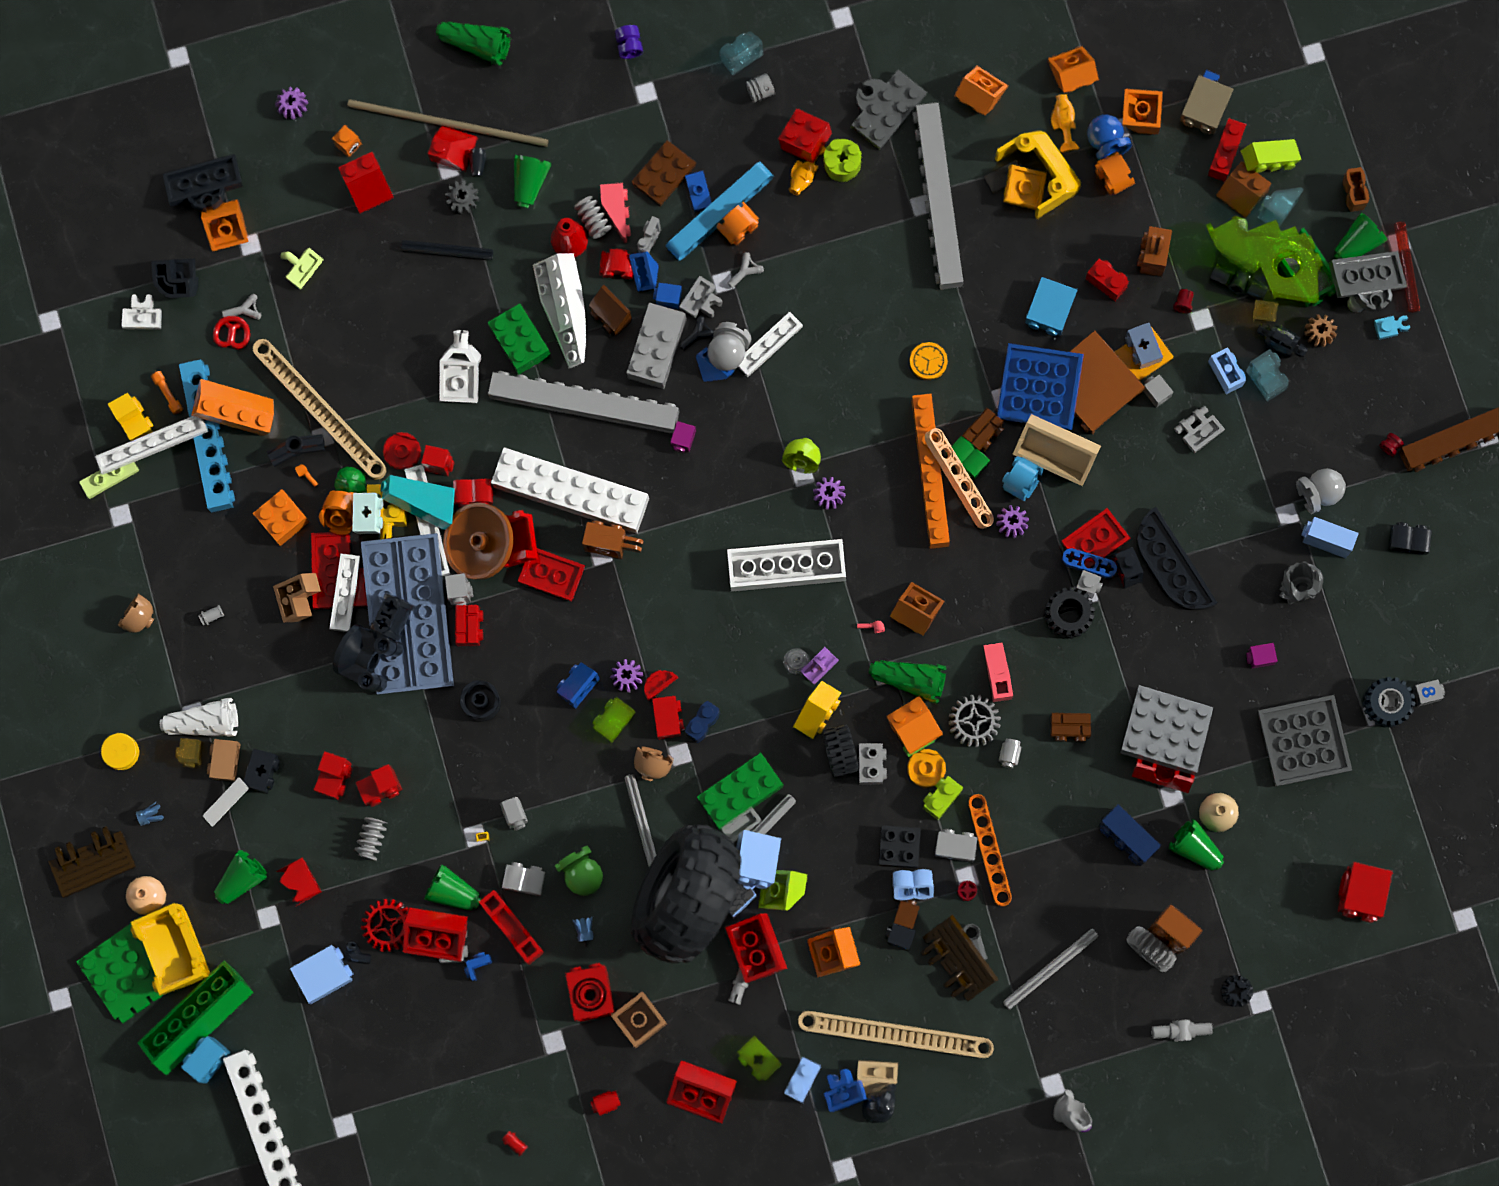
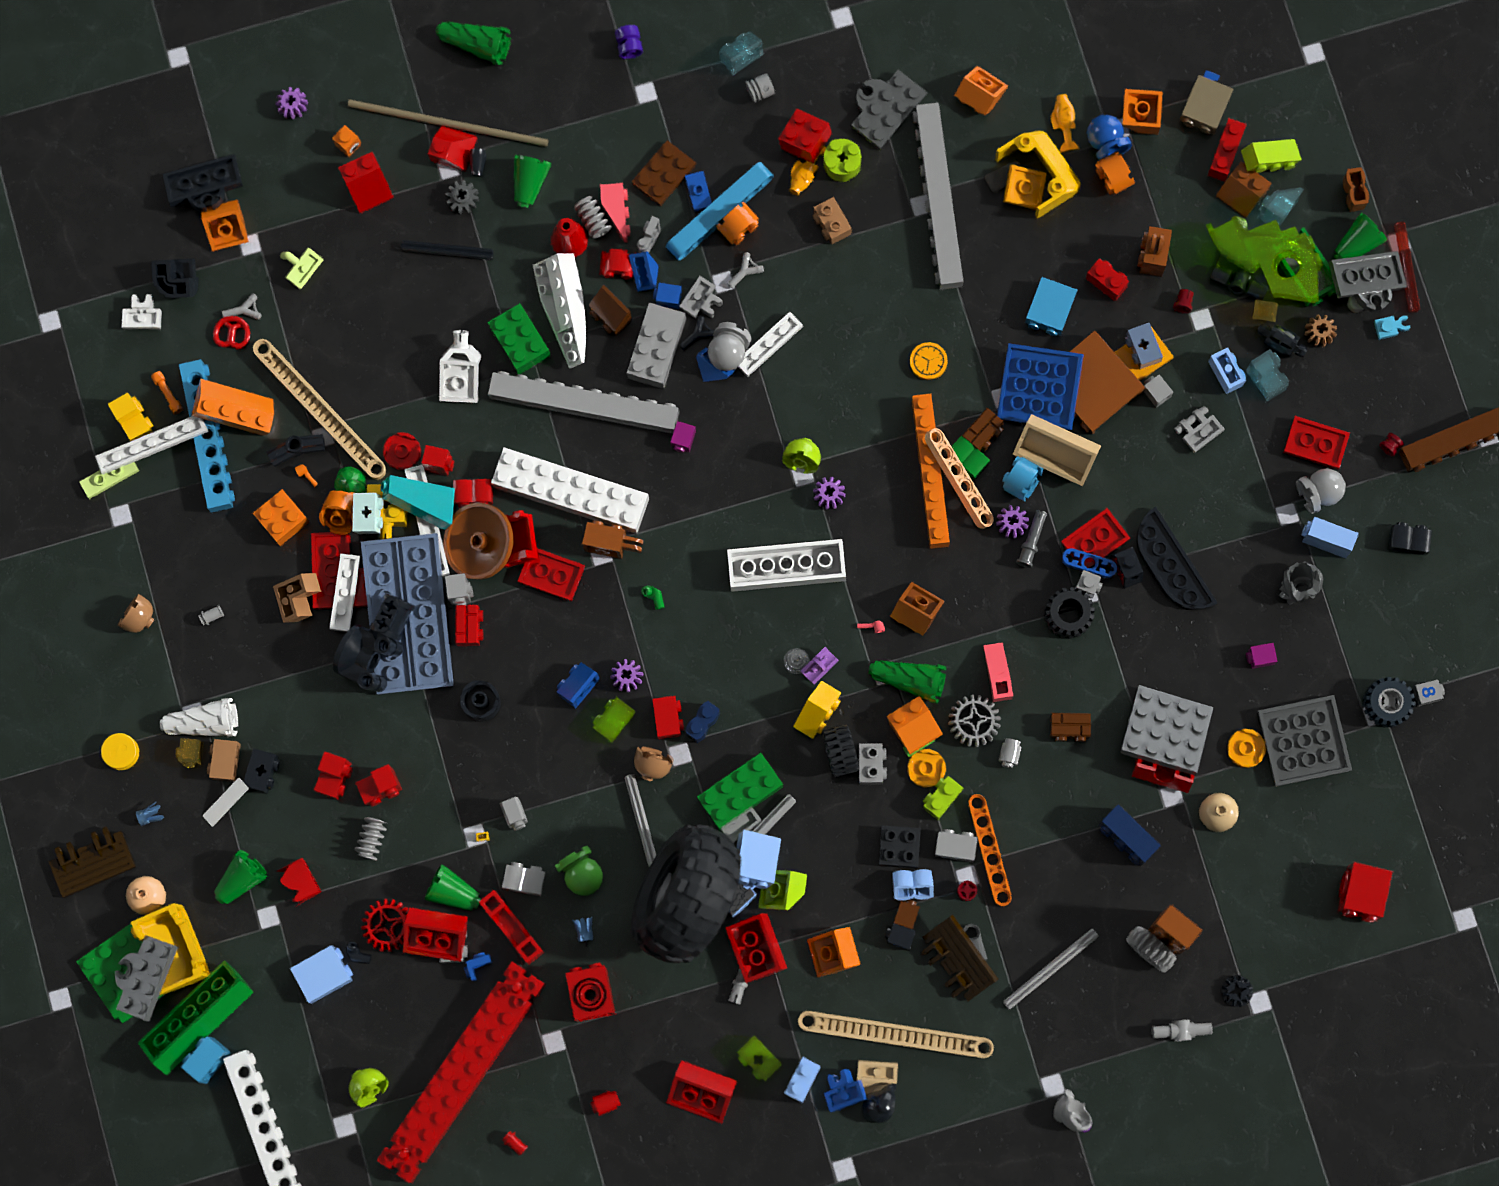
(144, 977): none -> dark grey plate
(366, 1085): none -> lime cylinder
(461, 1072): none -> red brick
(639, 1019): medium nougat brick -> none
(653, 594): none -> green arm
(658, 682): red plate -> none
(832, 221): none -> medium nougat brick
(1029, 547): none -> dark grey pin
(1073, 69): orange slope -> none
(1196, 846): green cone -> none
(1246, 748): none -> light orange tile
(1316, 442): none -> red plate

